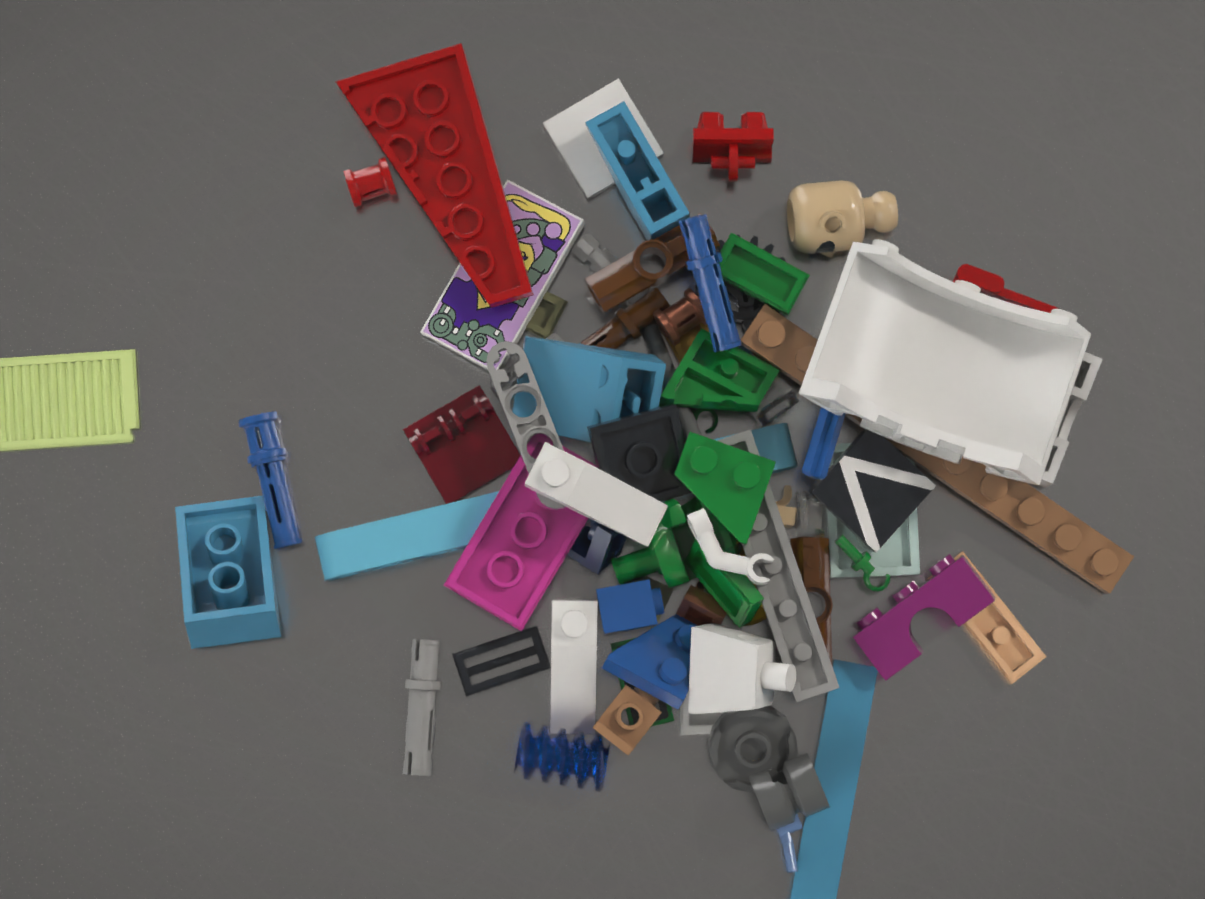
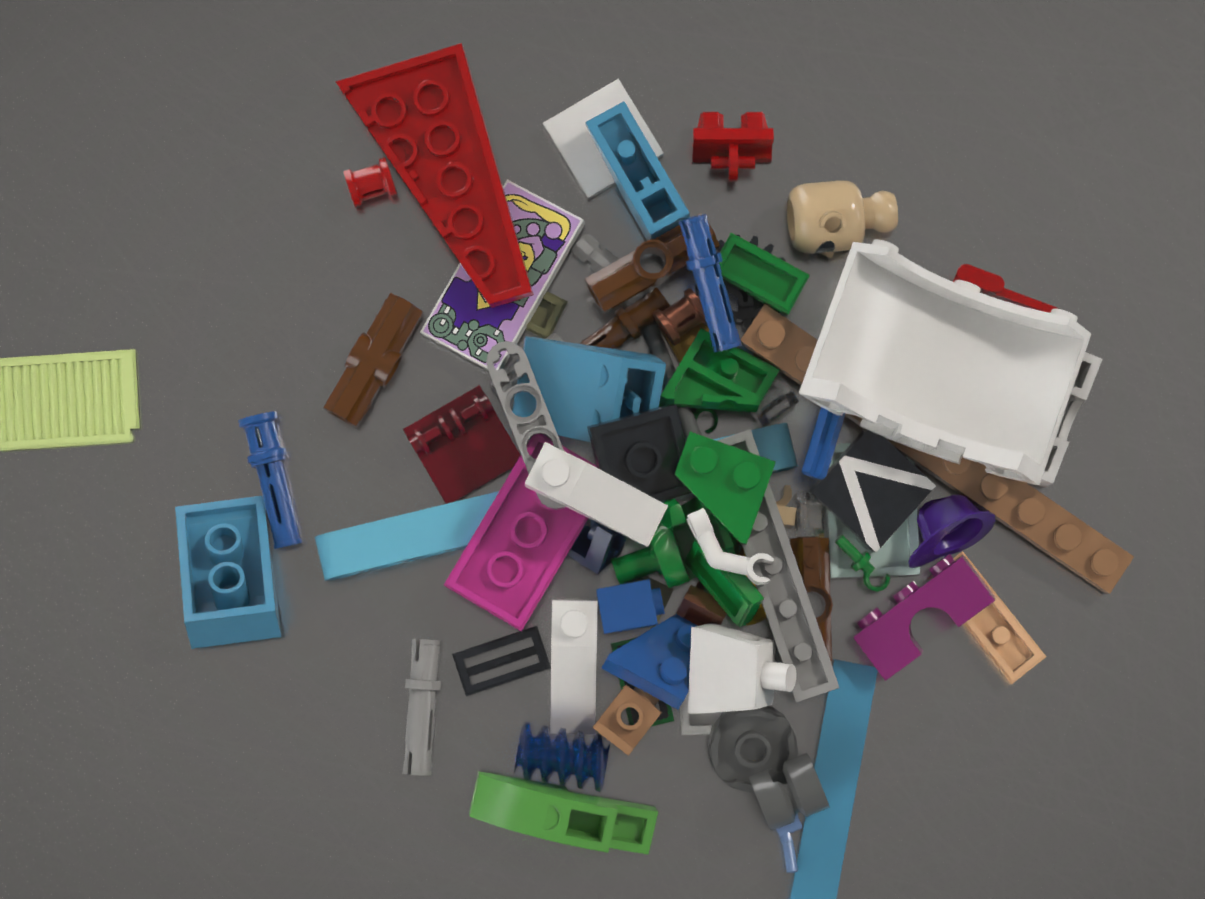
(373, 360): none -> reddish brown piece
(562, 816): none -> bright green slope
(949, 527): none -> dark purple piece

